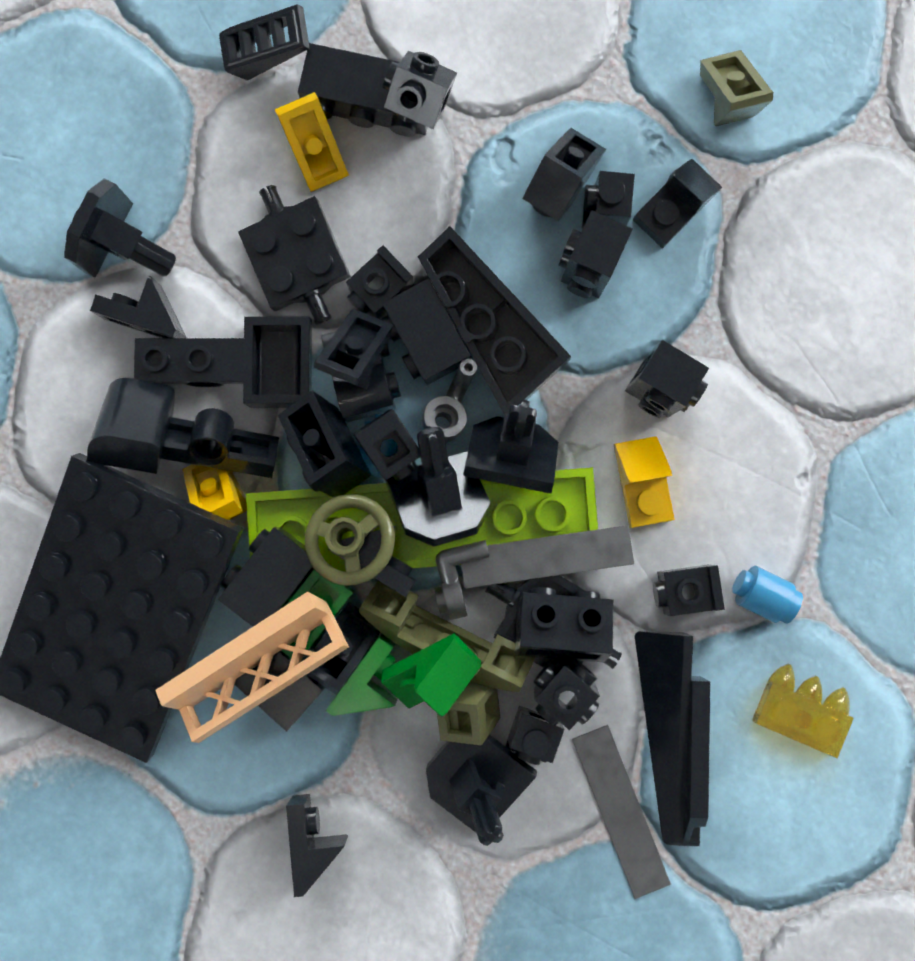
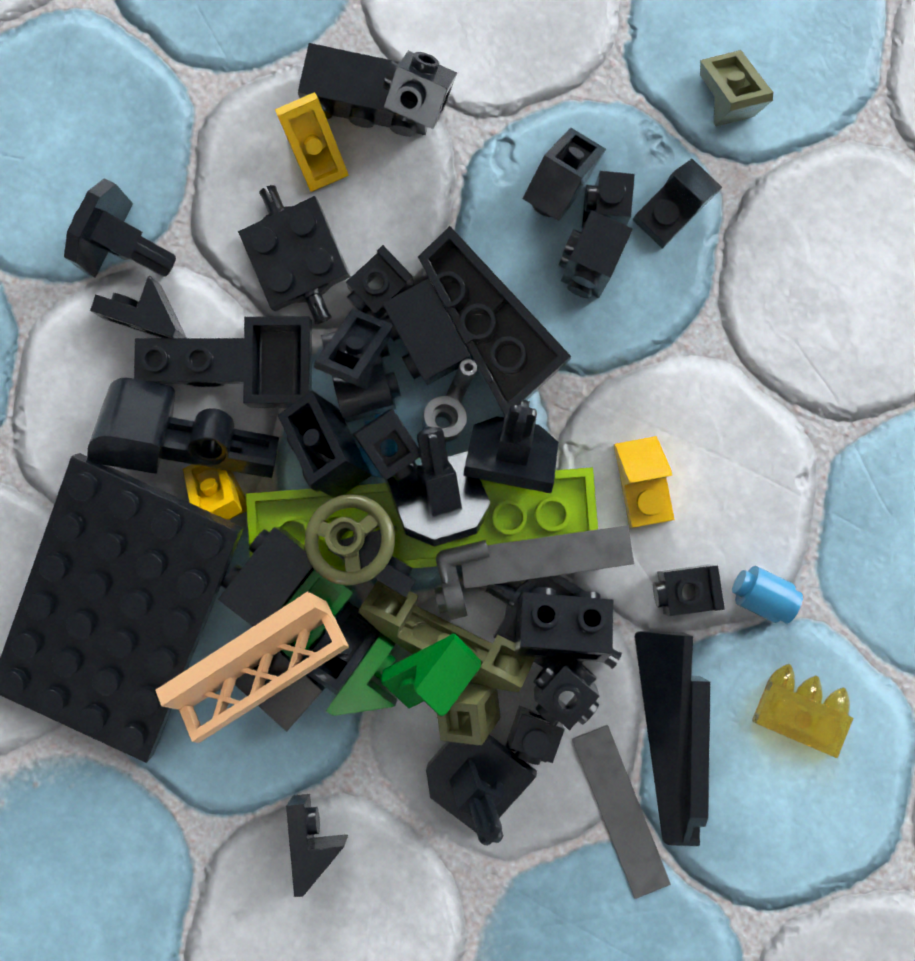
(239, 42): black slope -> none
(668, 381): black brick -> none

